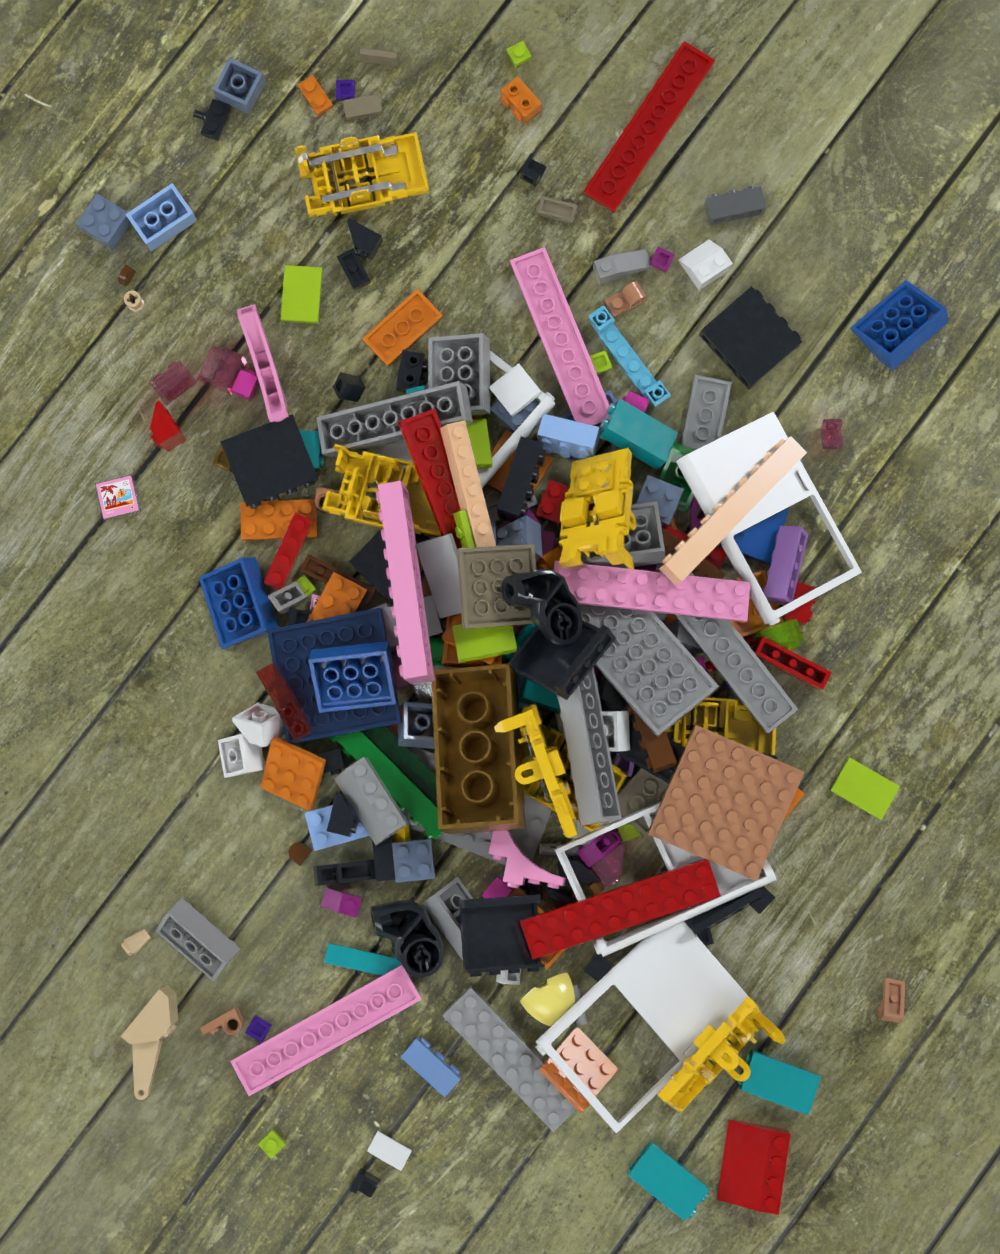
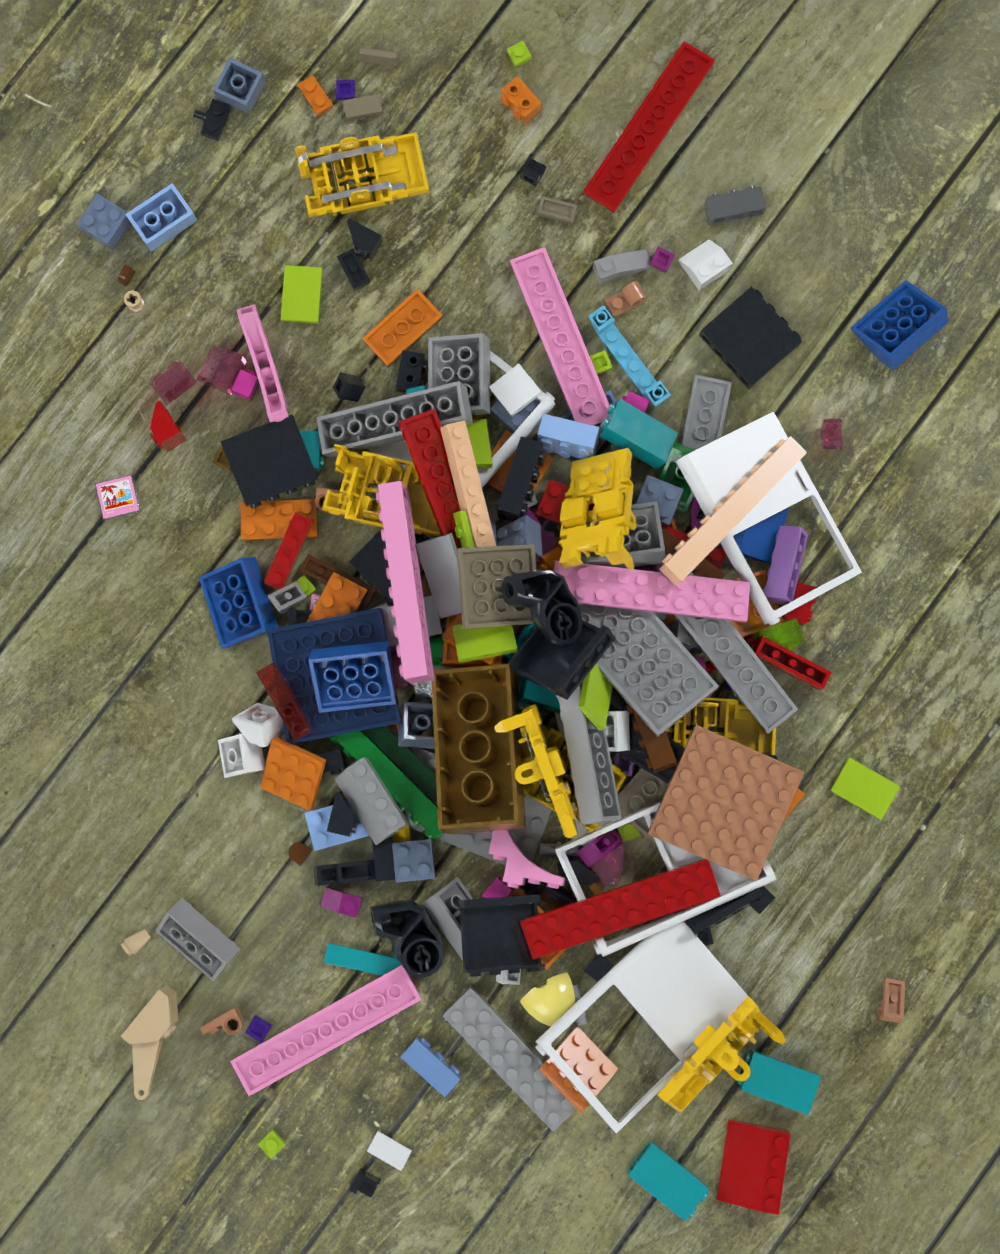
(596, 697): none -> lime tile

